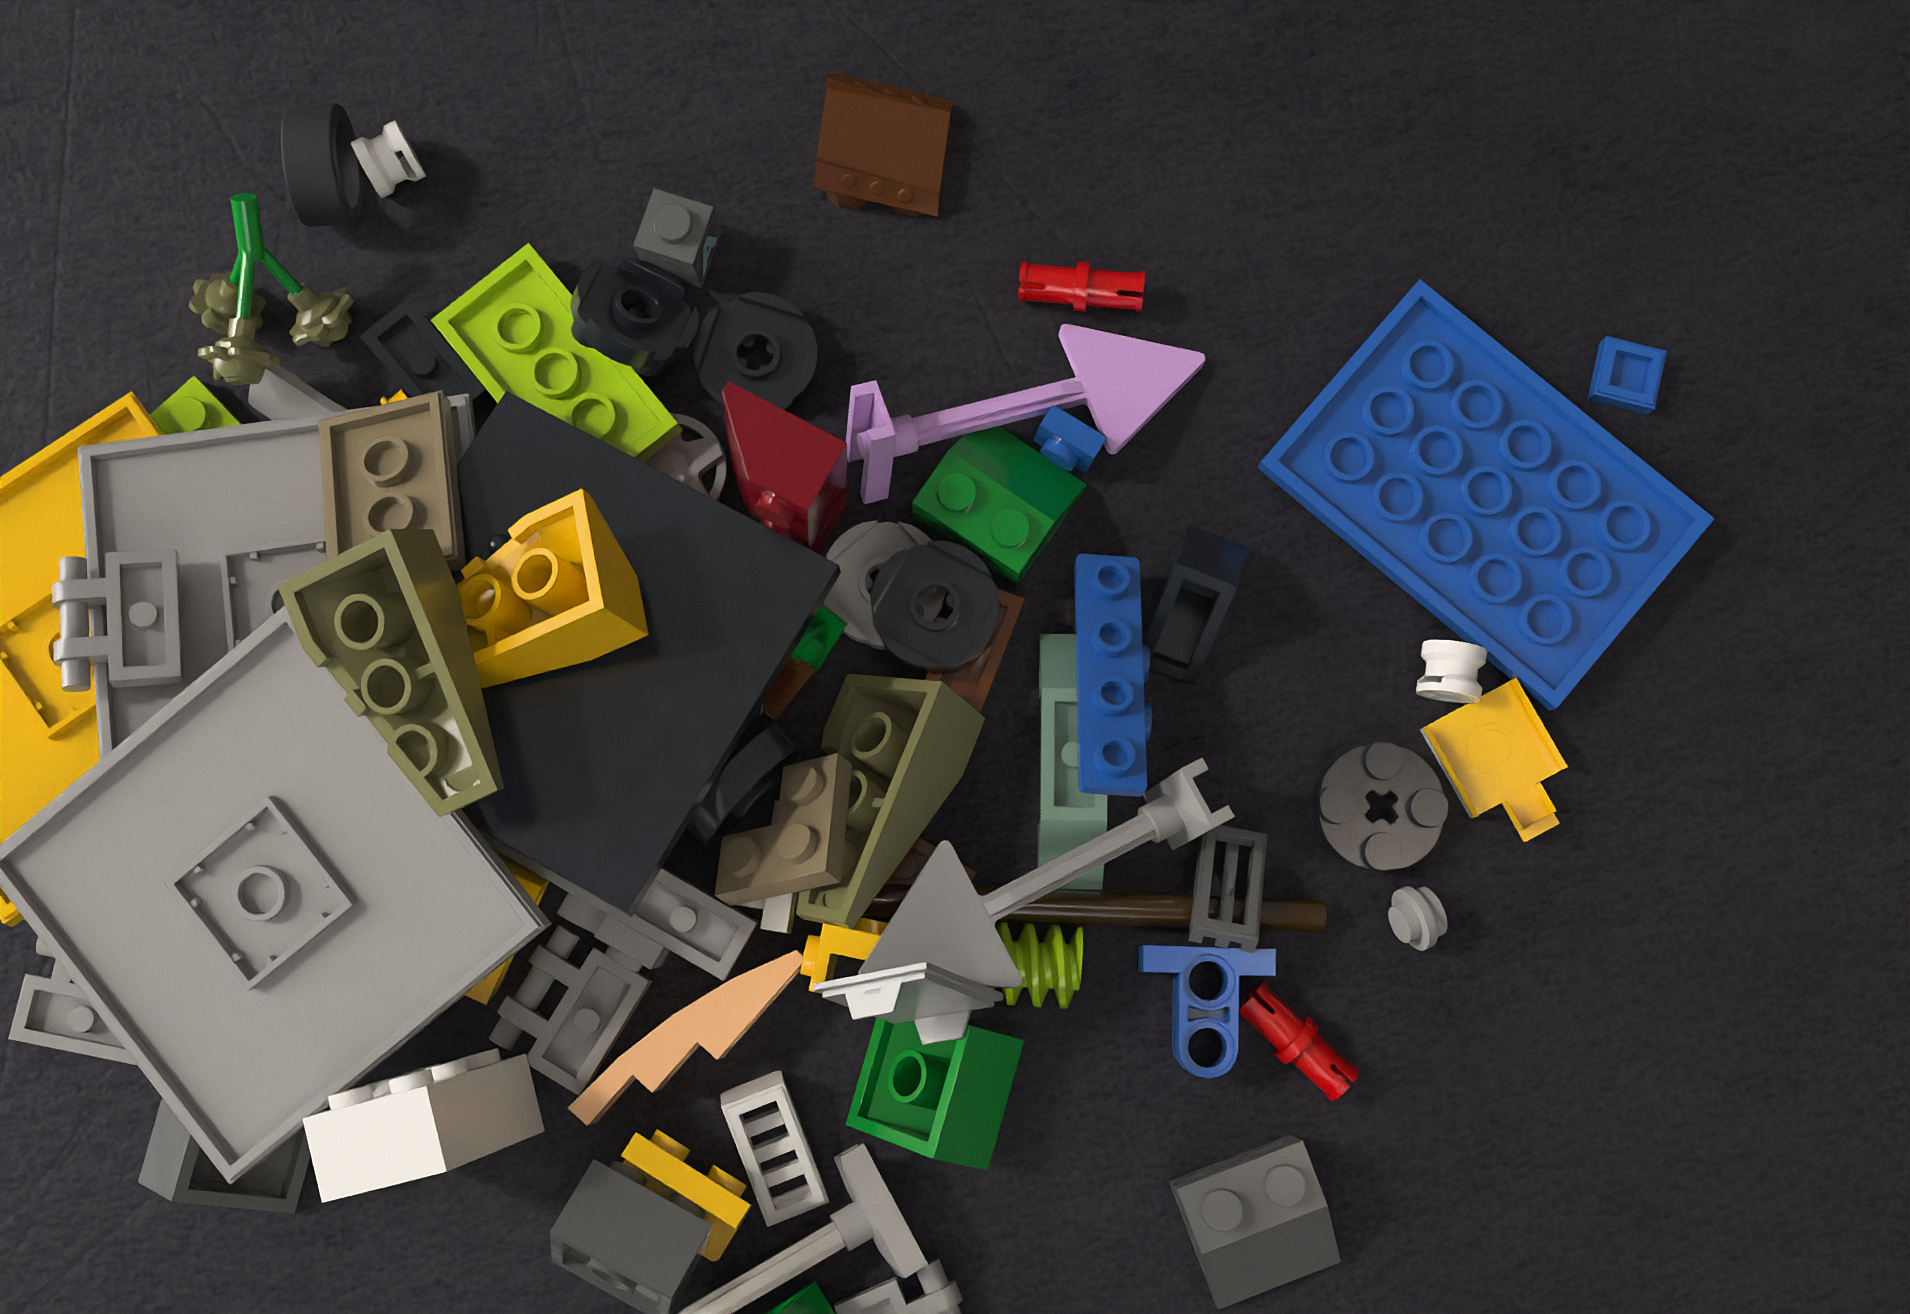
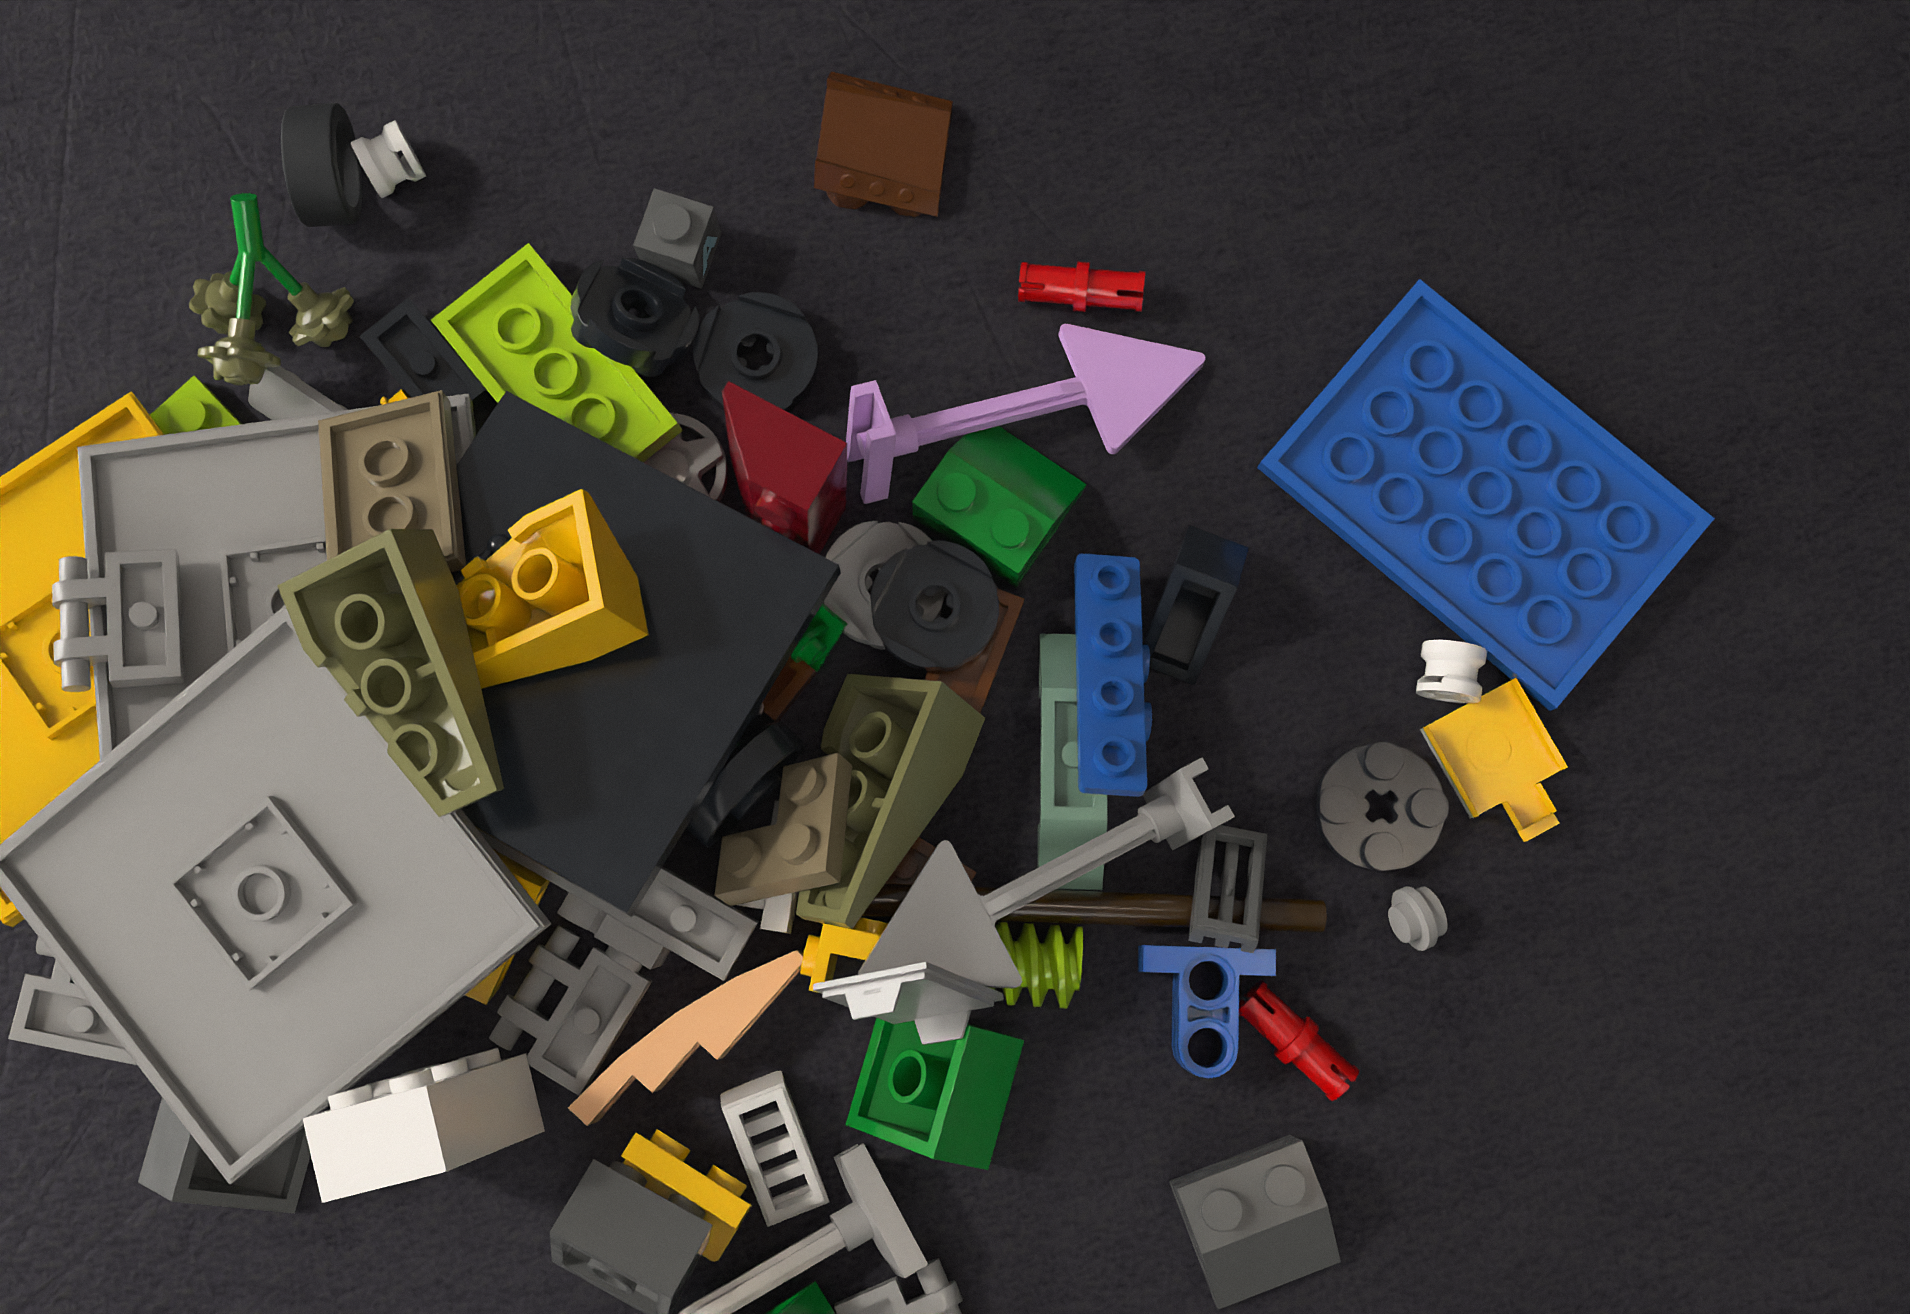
(1068, 441): blue plate -> none
(1627, 375): blue tile -> none

